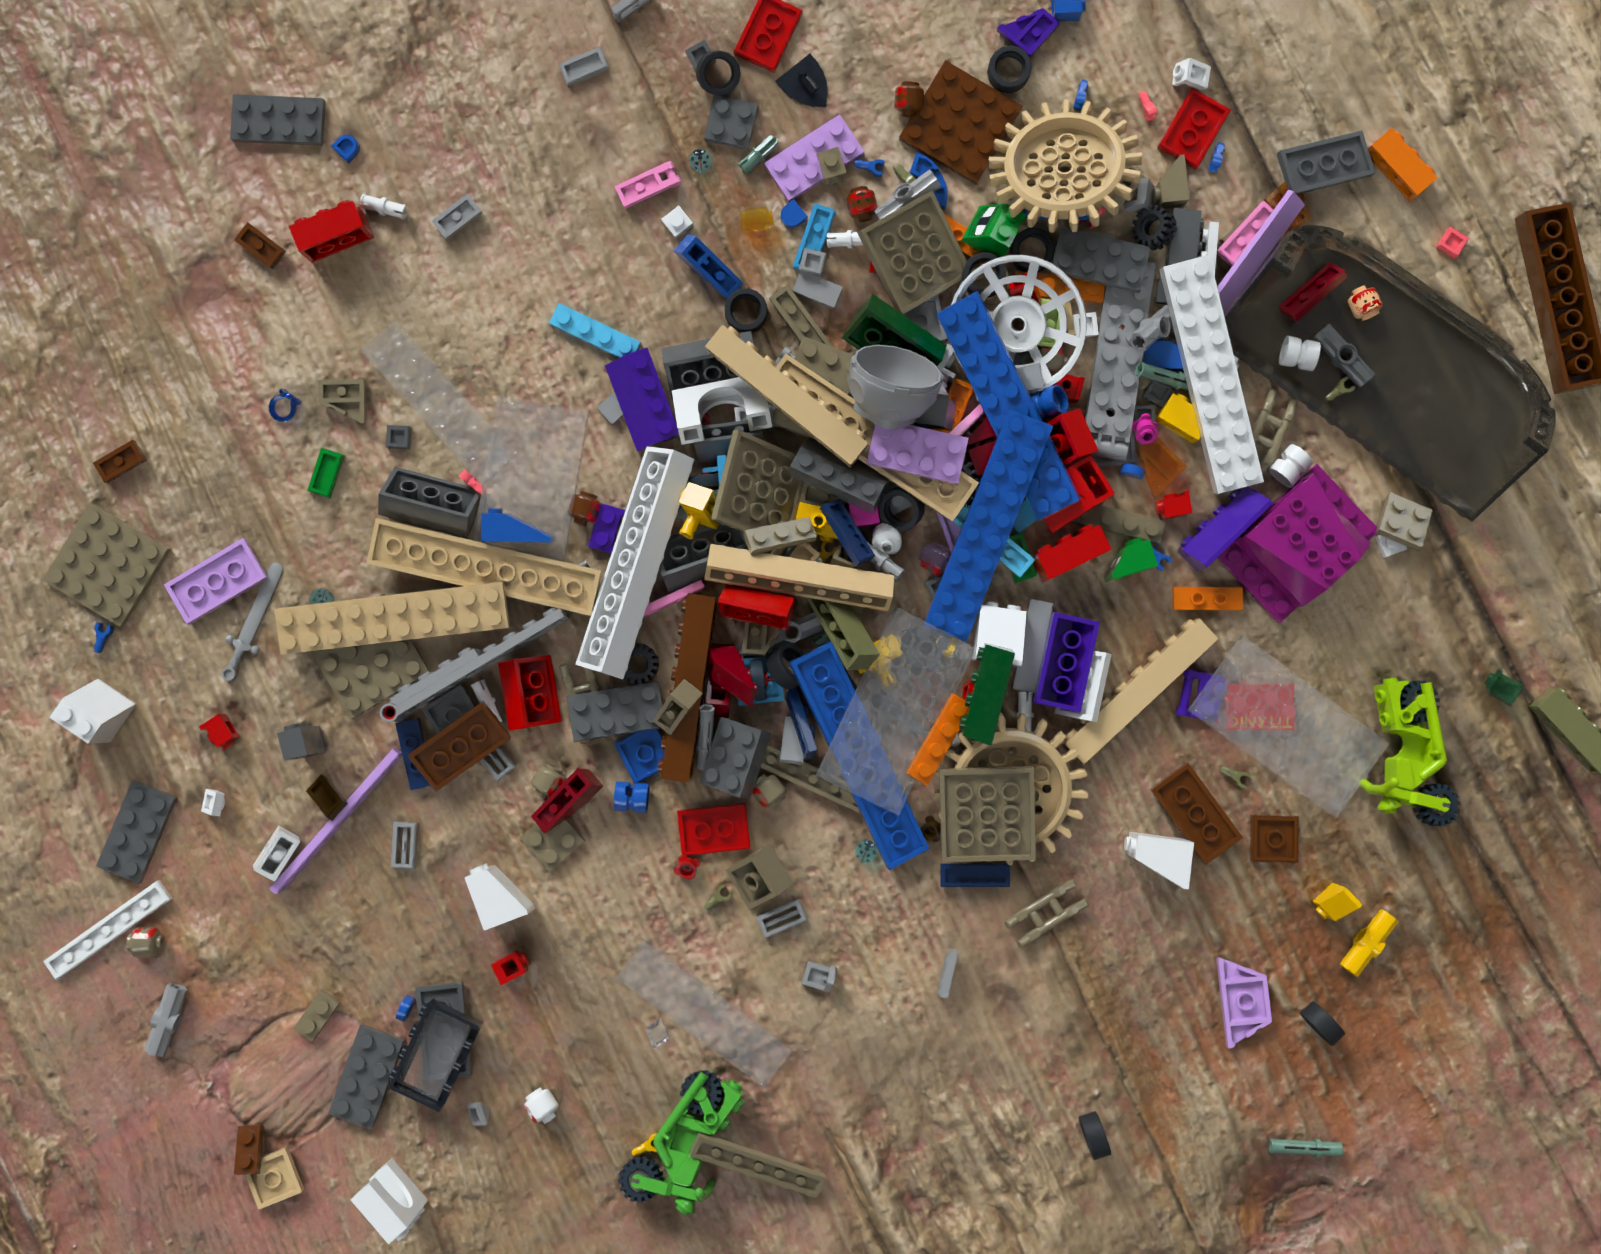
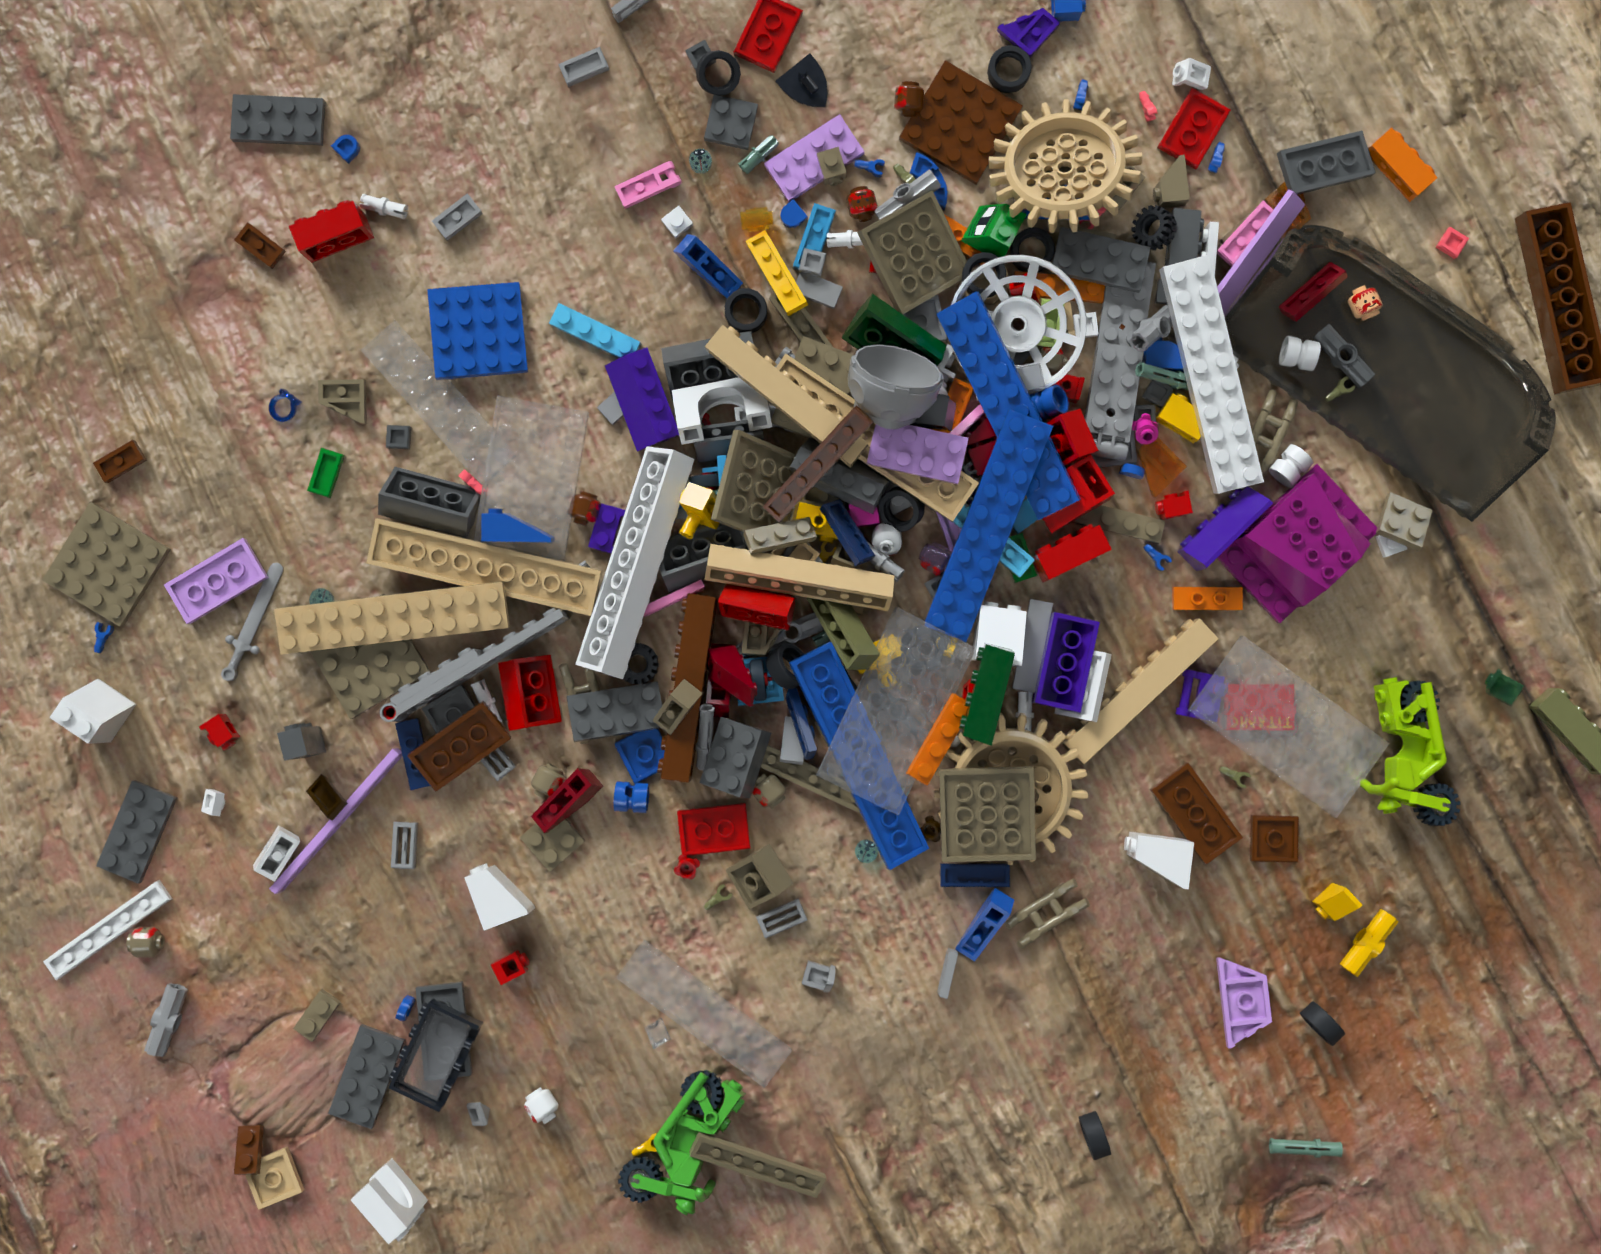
(477, 331): none -> blue plate
(776, 273): none -> yellow plate
(818, 464): none -> reddish brown tile
(985, 924): none -> blue slope
(1131, 559): green slope -> none
(1144, 197): light grey tile -> none

